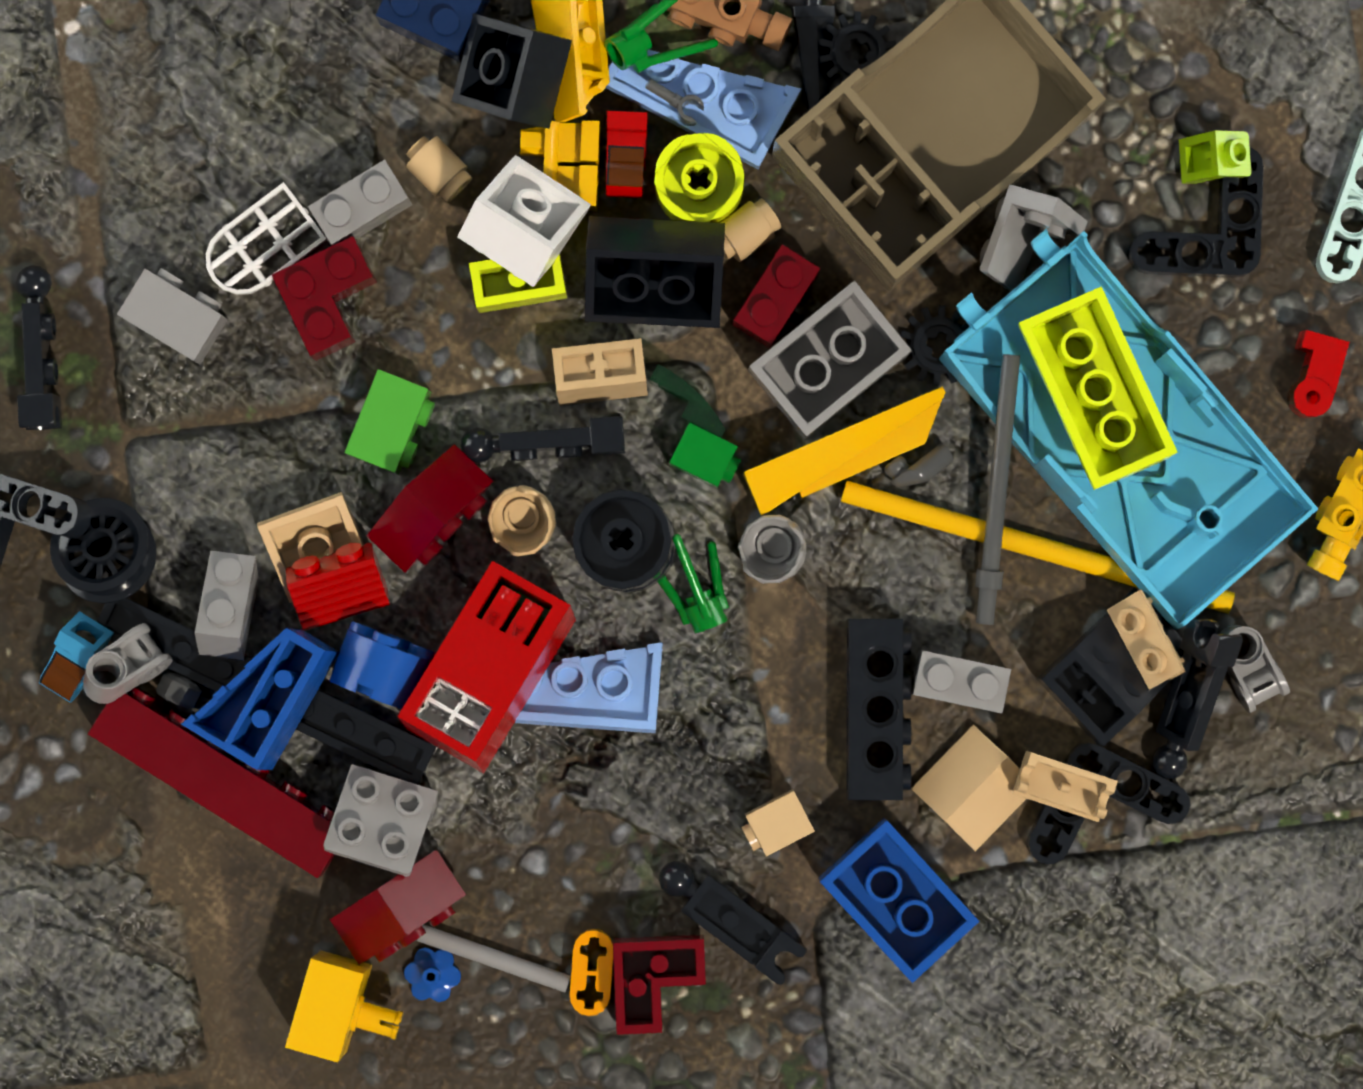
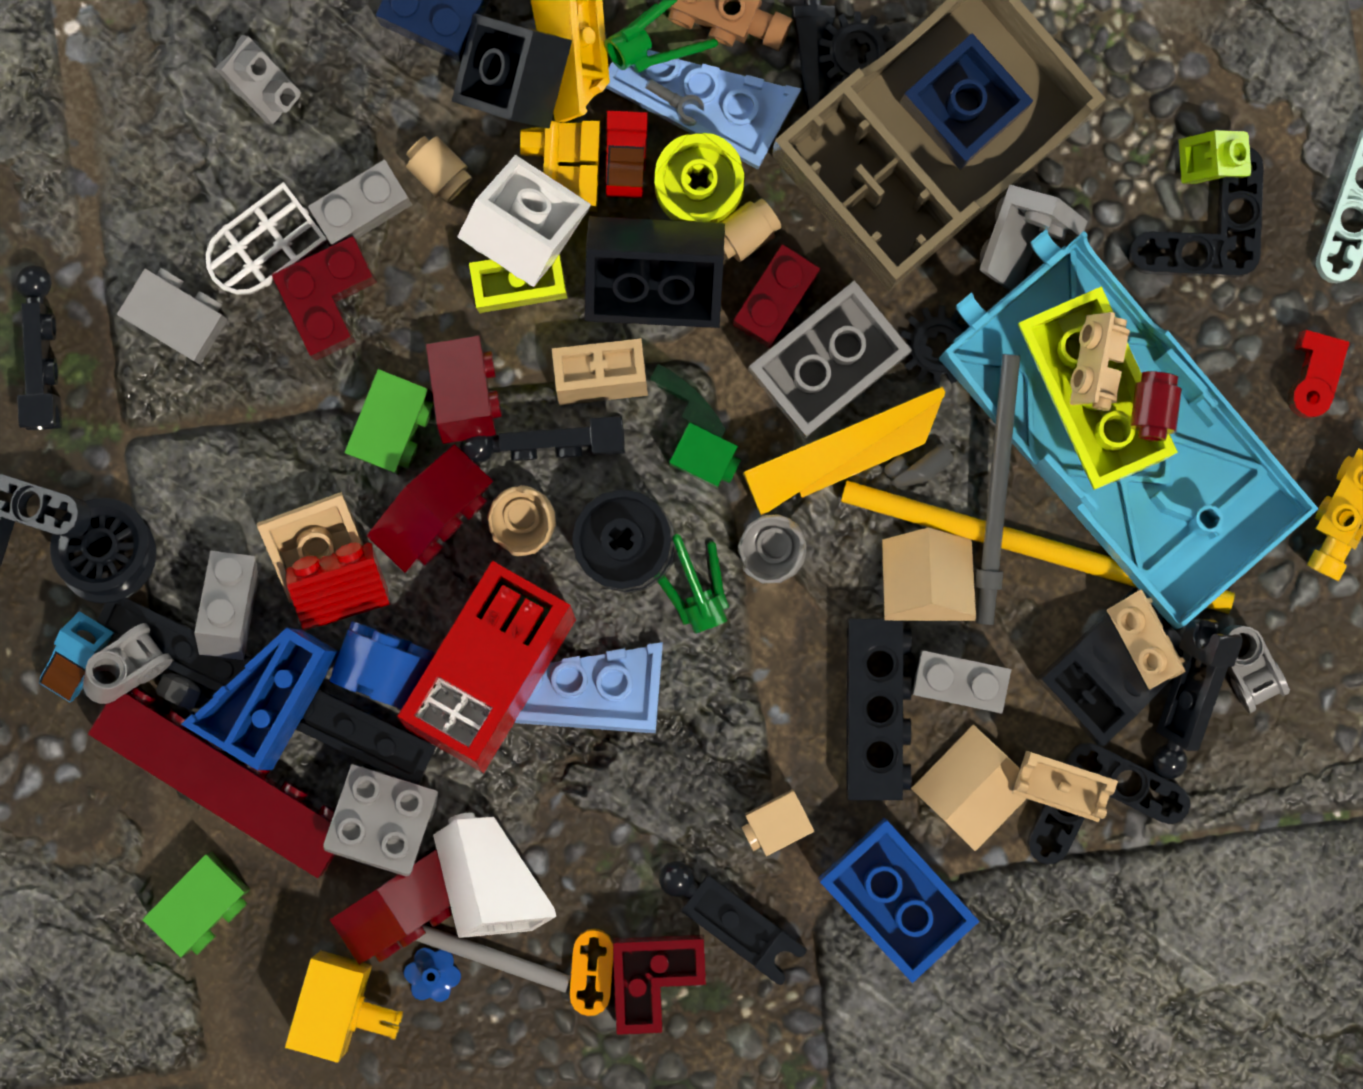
(197, 905): none -> bright green brick
(258, 80): none -> light grey hips
(462, 390): none -> dark red brick
(488, 879): none -> white slope
(928, 577): none -> tan slope
(966, 101): none -> dark blue brick
(1101, 340): none -> tan hinge
(1156, 405): none -> dark red brick

